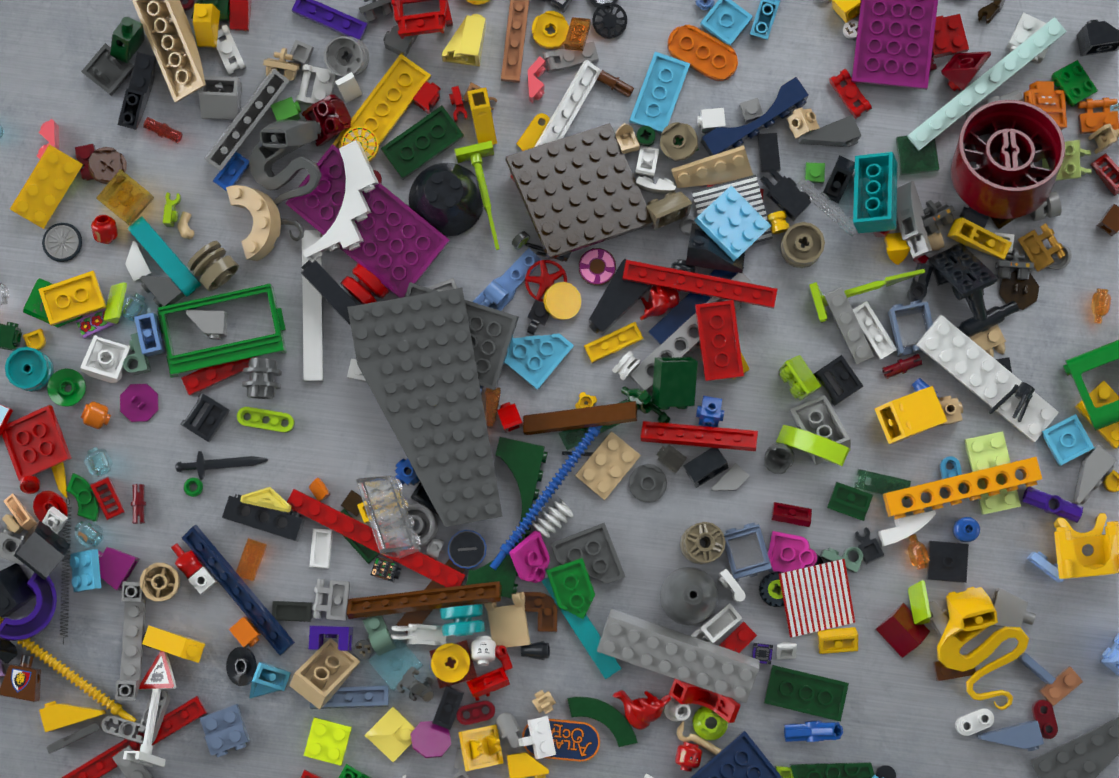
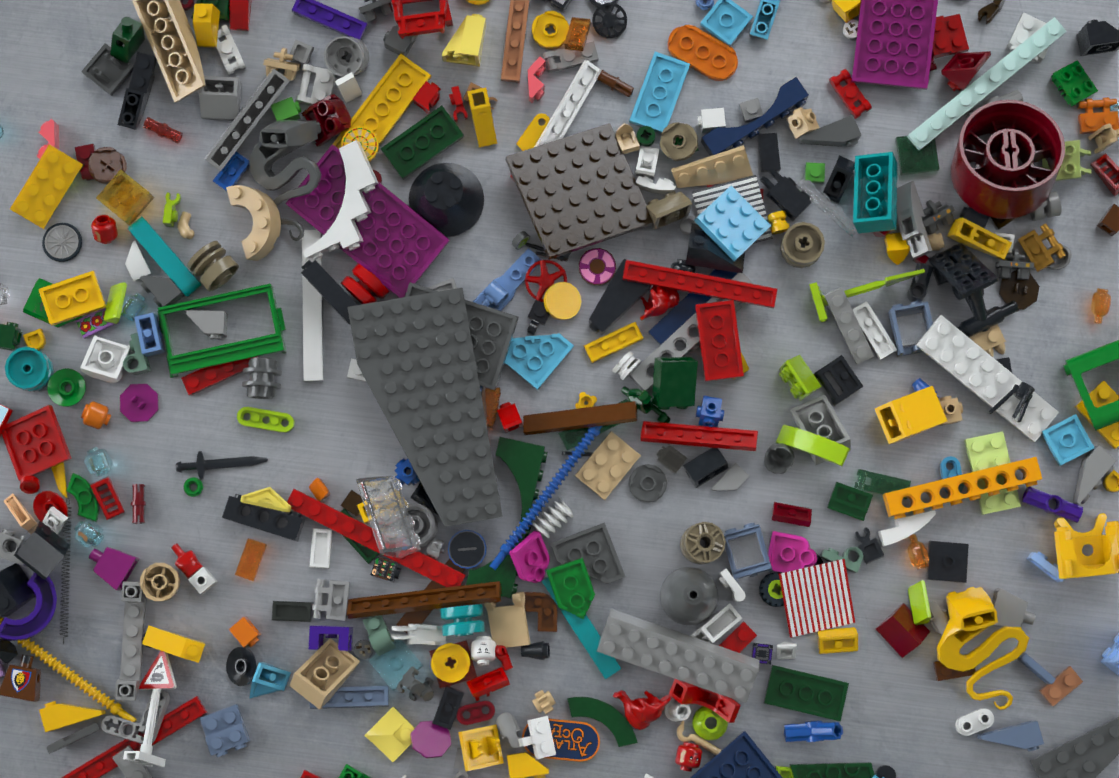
(12, 524): tan tile -> none
(85, 570): medium azure plate -> none
(210, 419): black plate -> none
(238, 590): dark blue tile -> none
(327, 741): neon yellow plate -> none
(475, 154): lime piece -> none
(902, 366): dark red pin -> none
(960, 532): blue head -> none
(1045, 719): dark red plate -> none
(1052, 102): orange piece -> none

